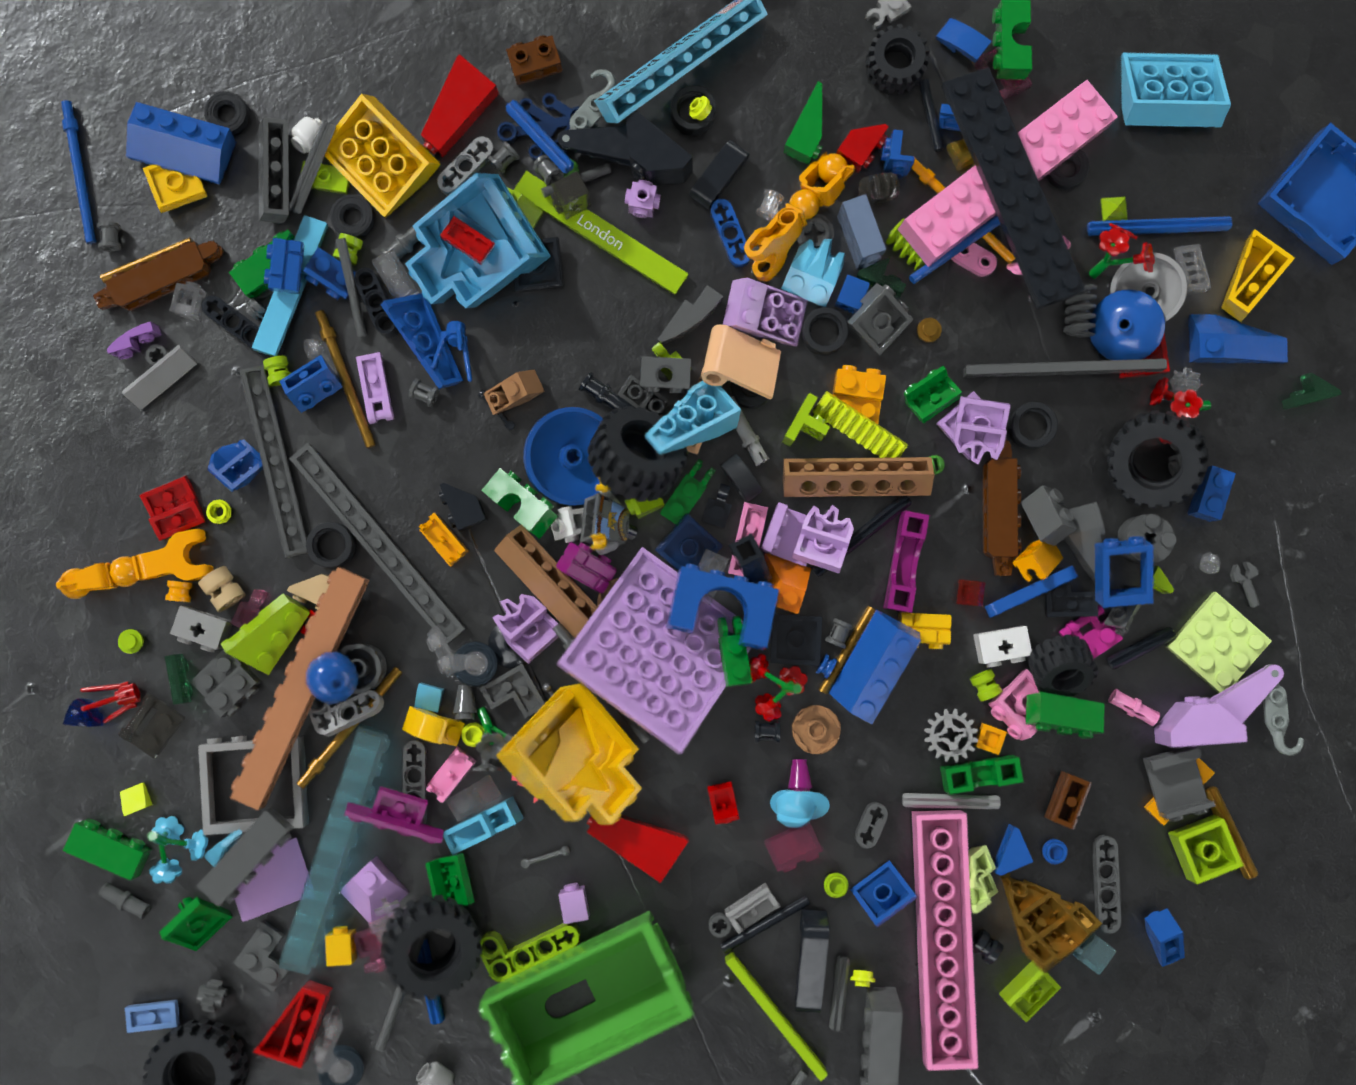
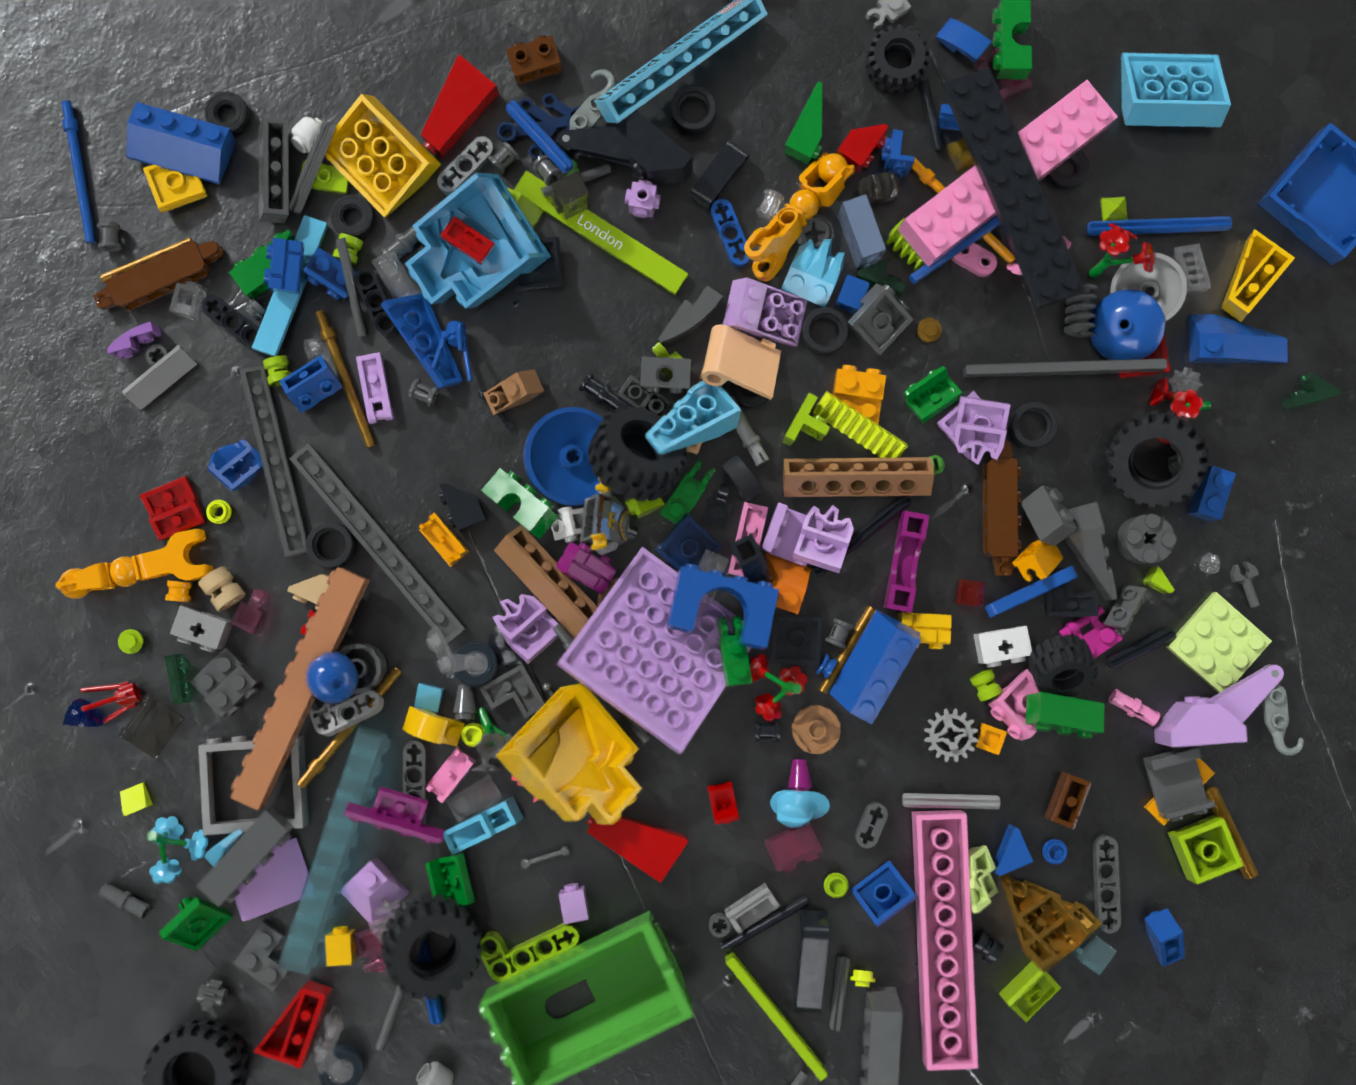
(107, 849): green brick -> none
(152, 1016): medium blue plate -> none
(268, 634): lime wedge -> none
(700, 108): neon yellow plate -> none
(973, 774): green arch -> none
(1124, 596): blue window -> none

